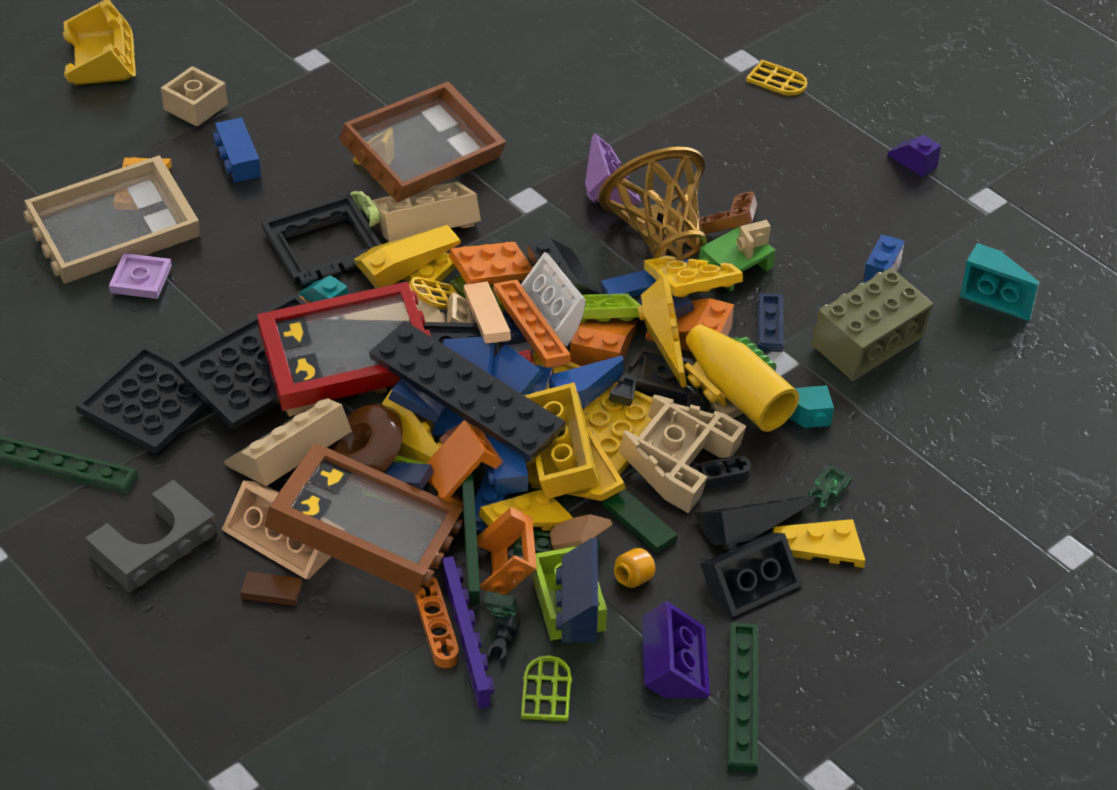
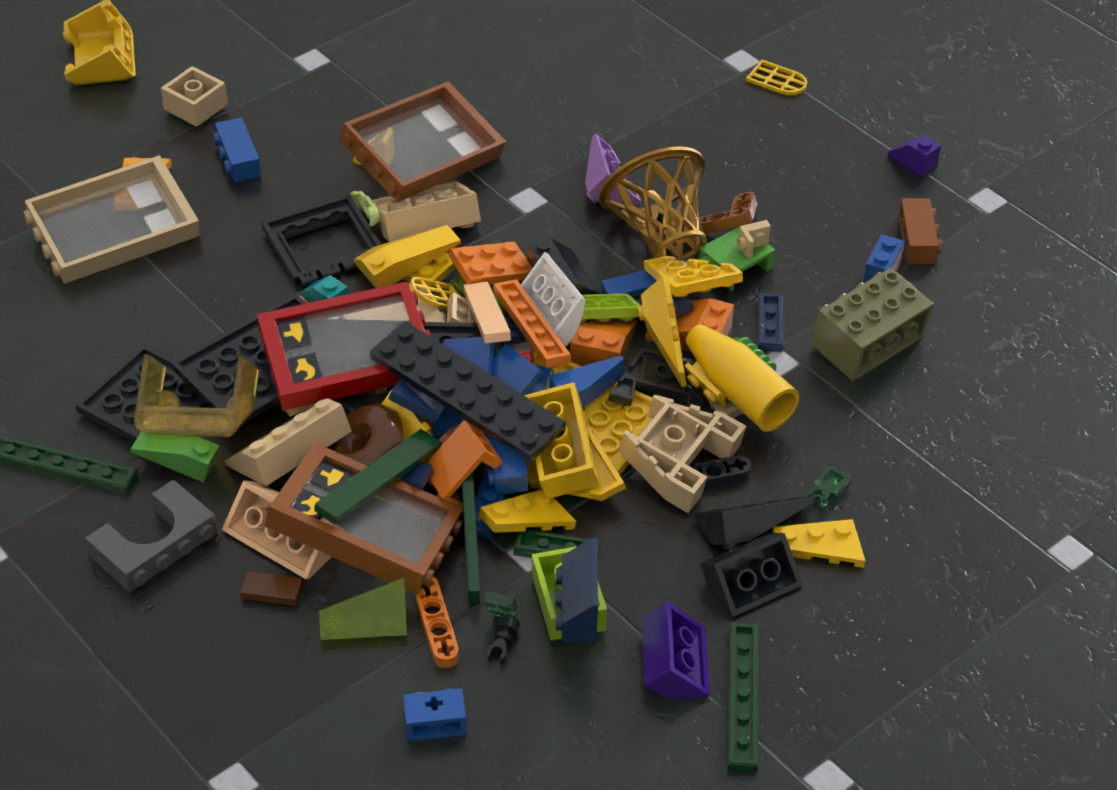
(140, 276): lavender plate -> none
(160, 412): none -> clear yellow windscreen
(183, 454): none -> bright green slope
(367, 615): none -> clear neon green wing
(377, 476): none -> dark green tile
(434, 714): none -> blue brick
(469, 639): dark purple plate -> none
(496, 539): orange panel -> none
(555, 697): lime window -> none
(577, 531): medium nougat slope -> none
(634, 568): light orange head -> none
(640, 520): dark green tile -> none
(814, 407): teal slope -> none
(919, 231): none -> dark orange brick
(998, 283): teal slope -> none

